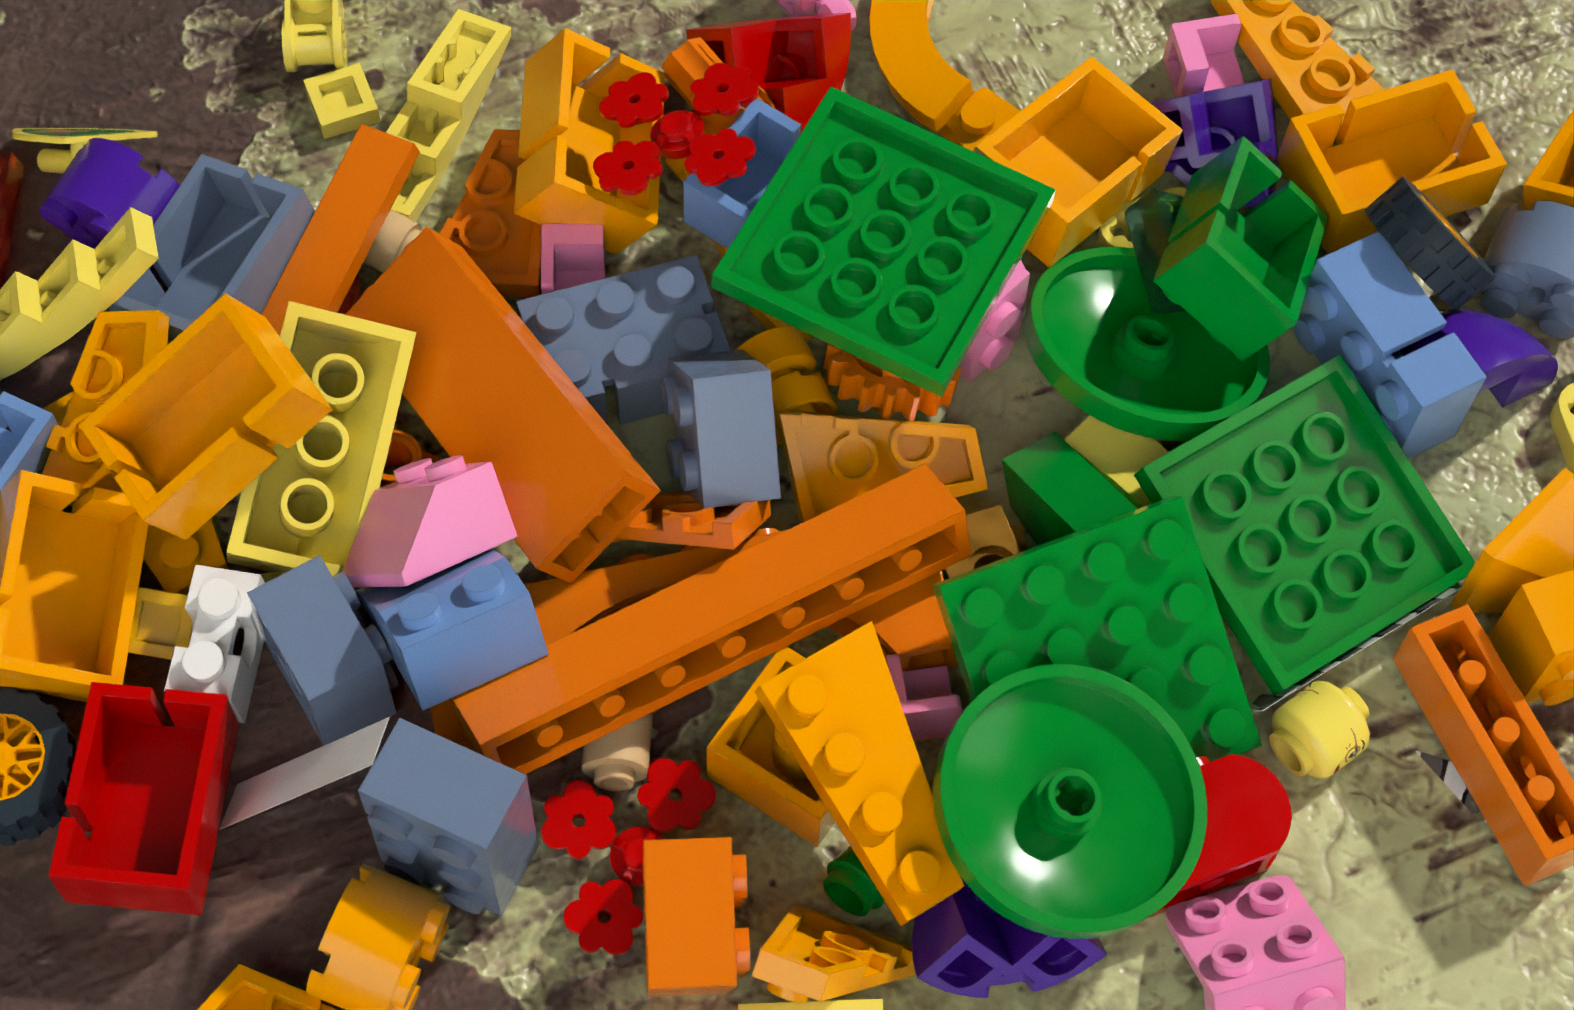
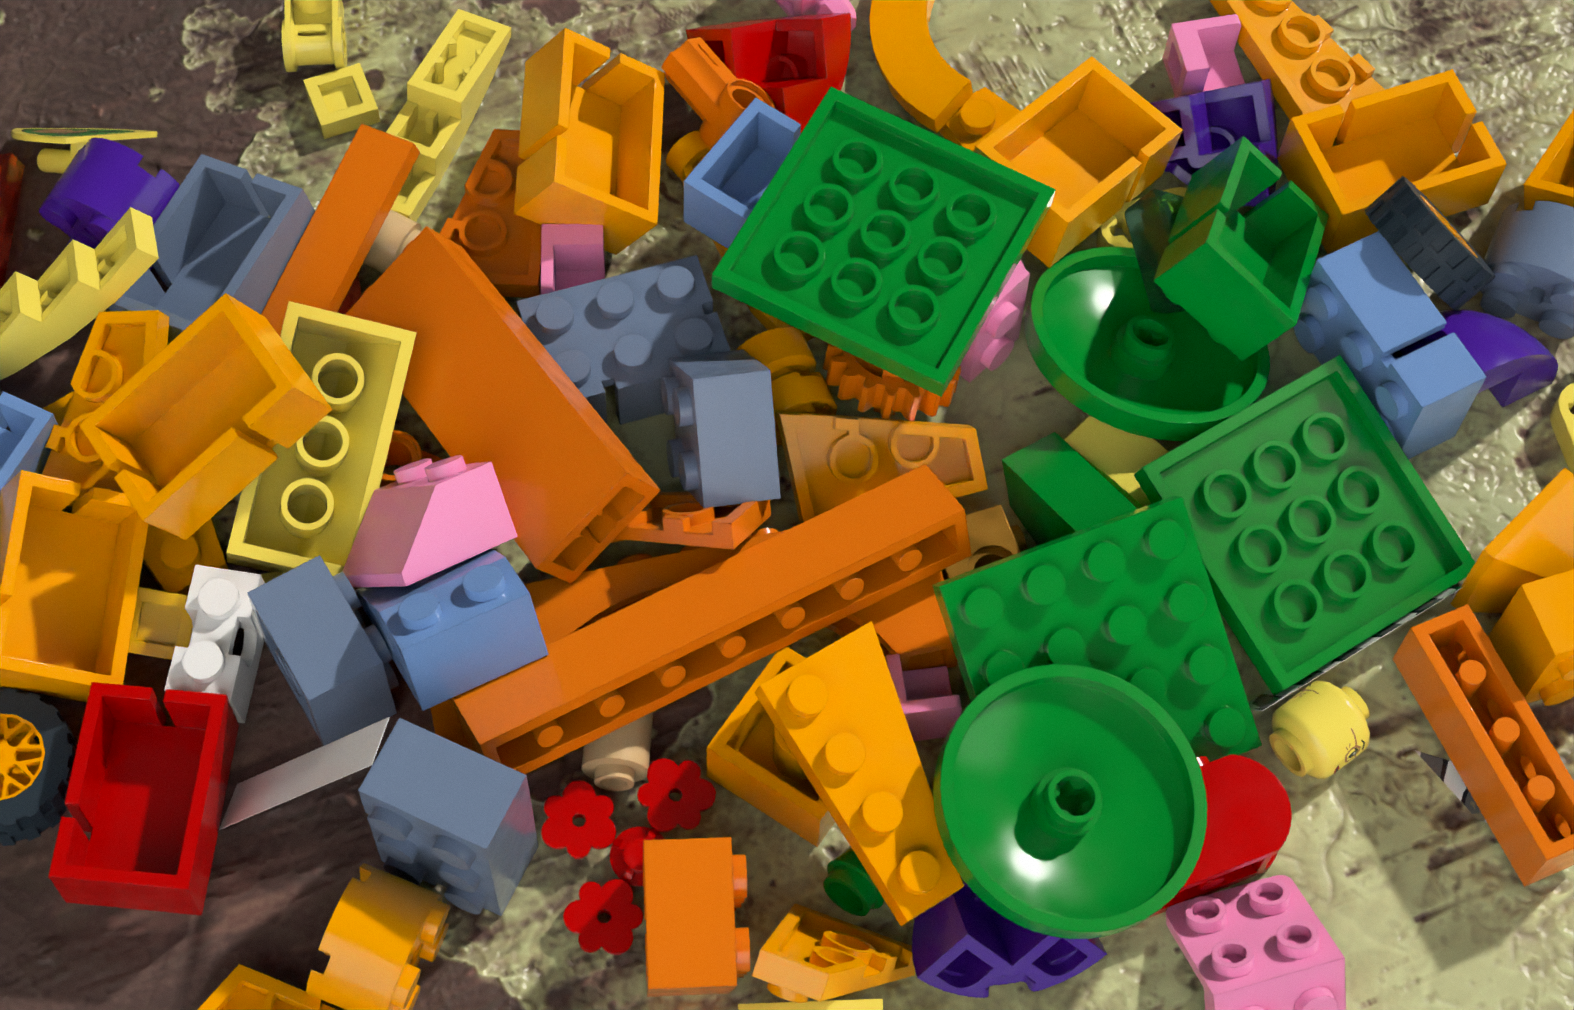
(677, 133): red plant -> none

